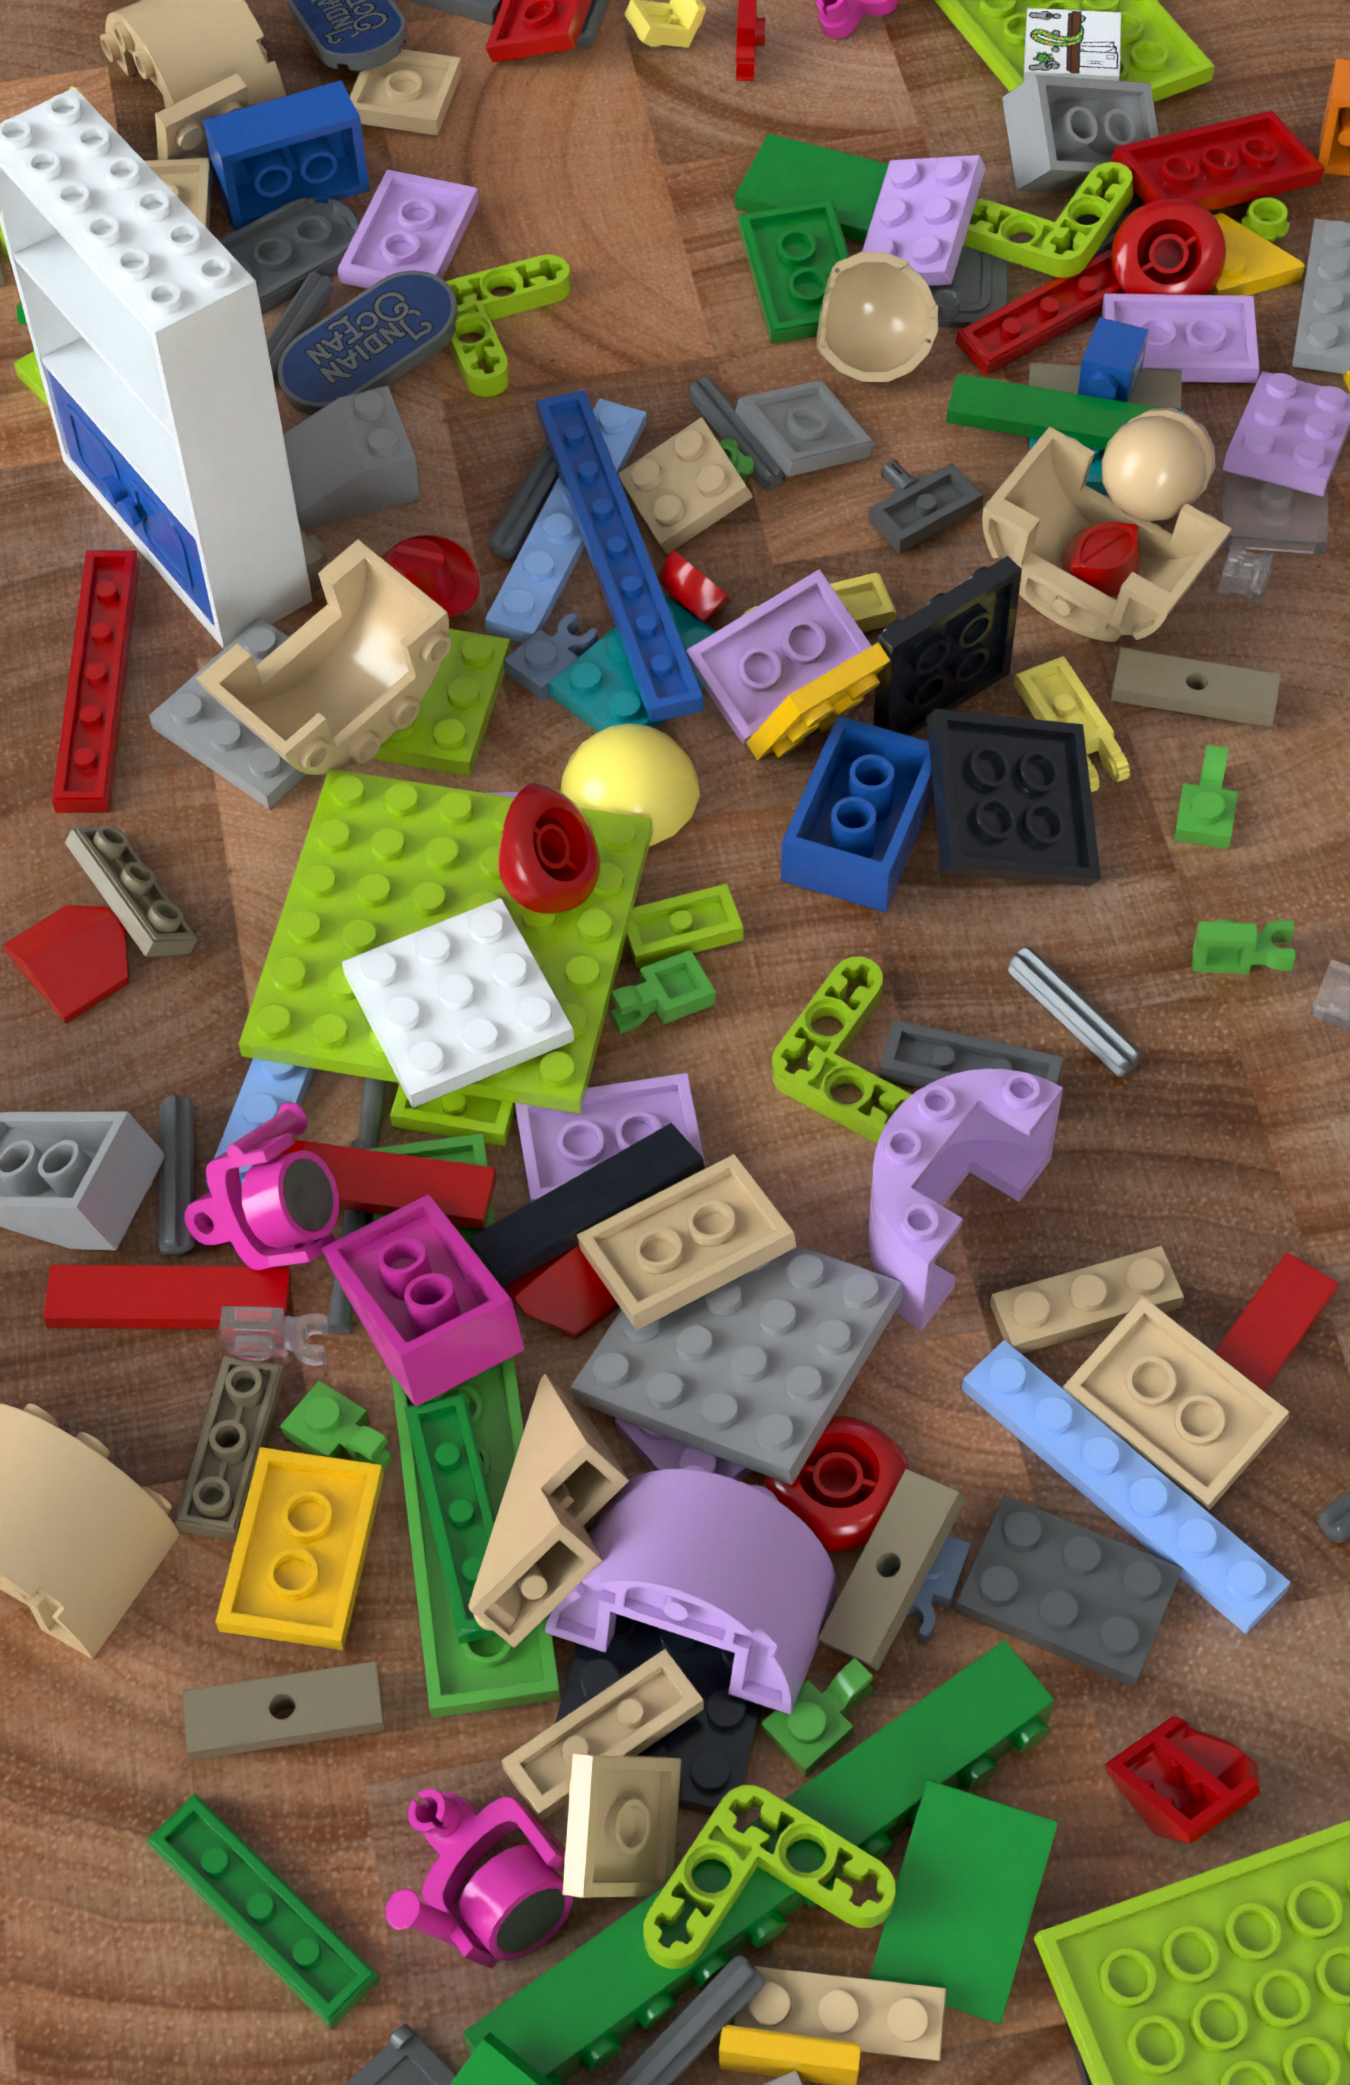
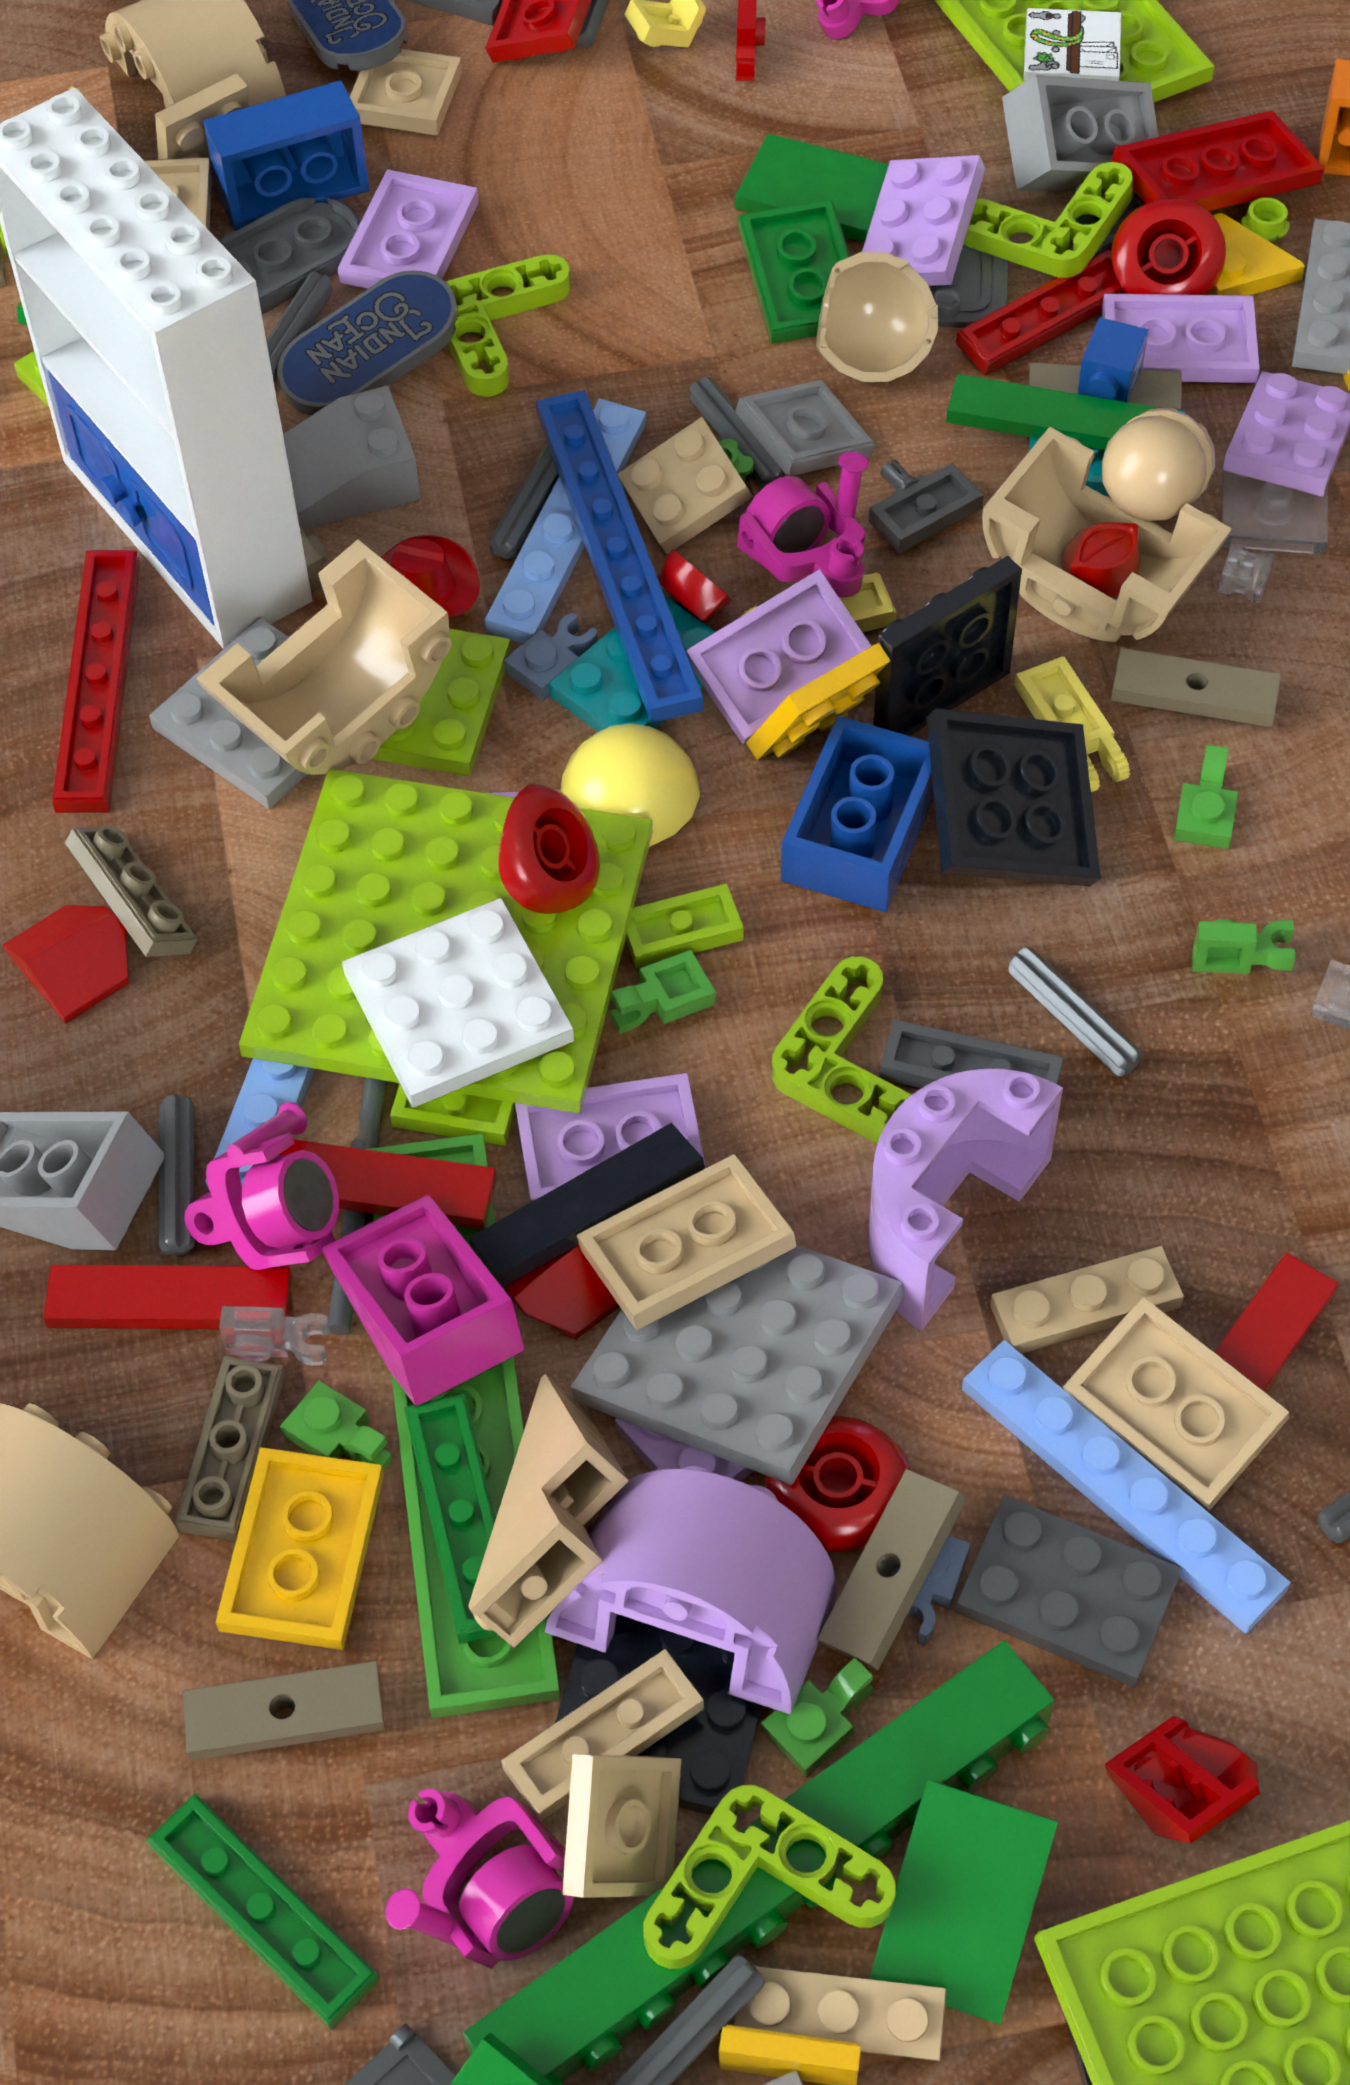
(791, 519): none -> dark pink piece

